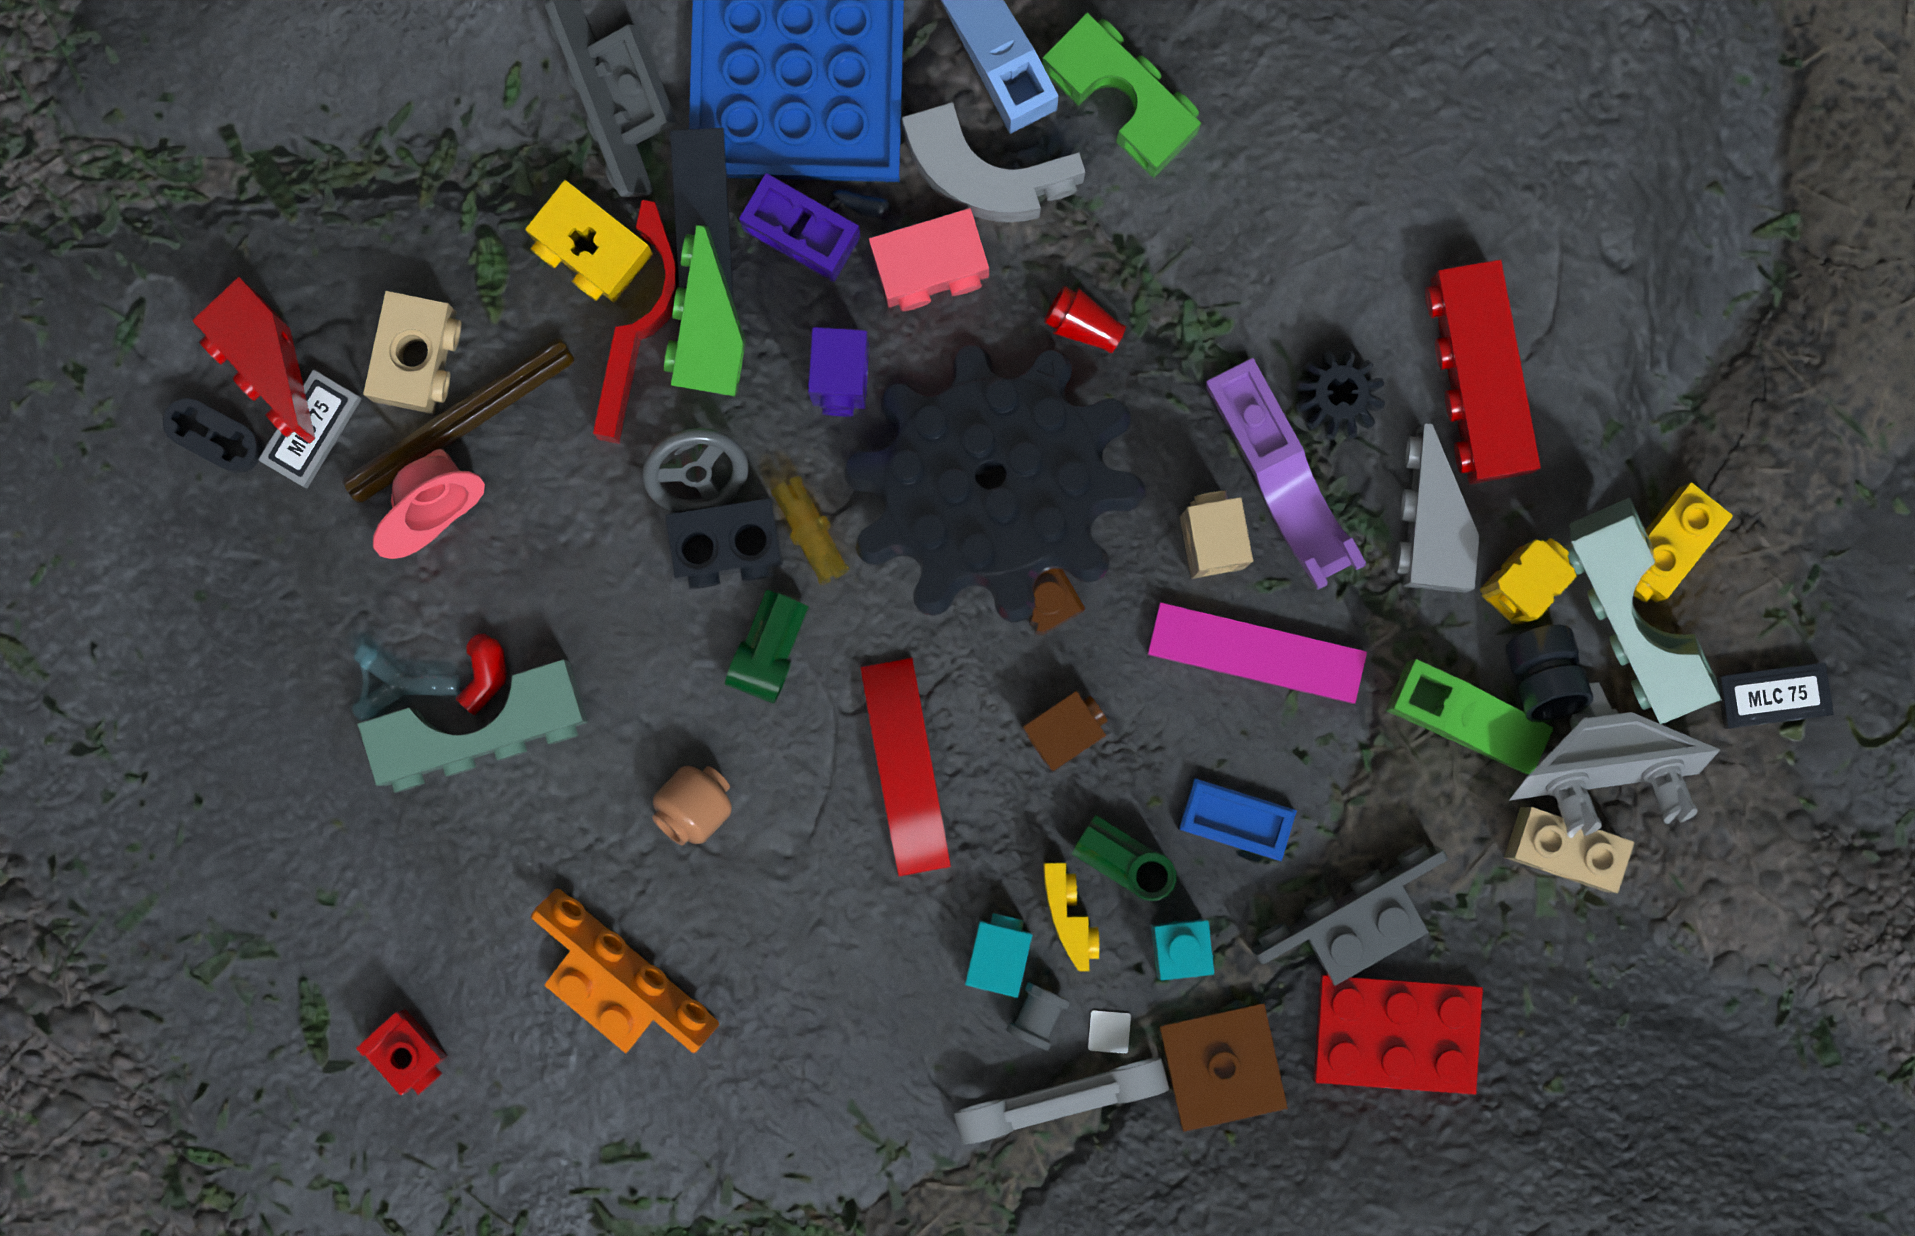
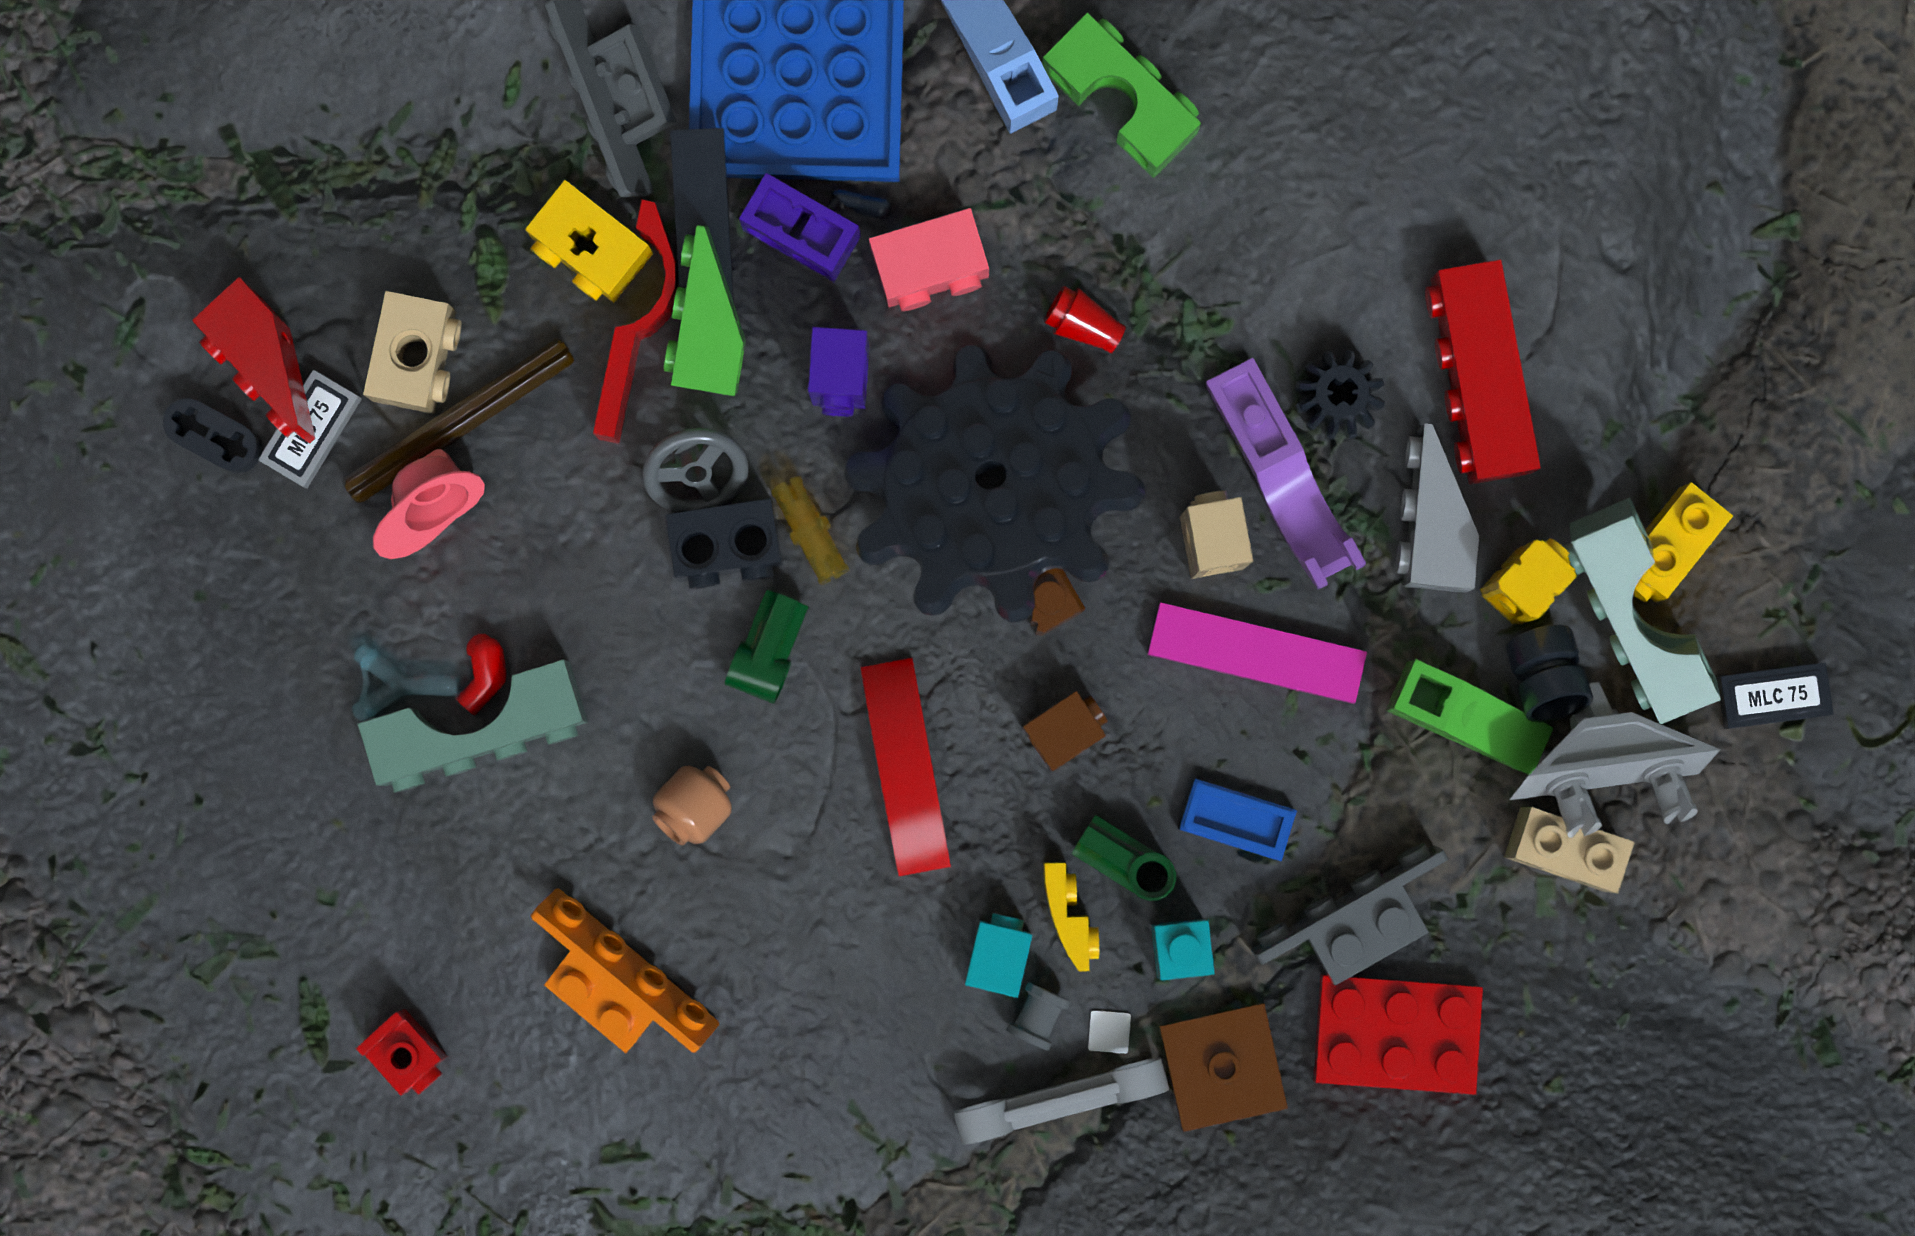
(971, 183): light grey arch -> none

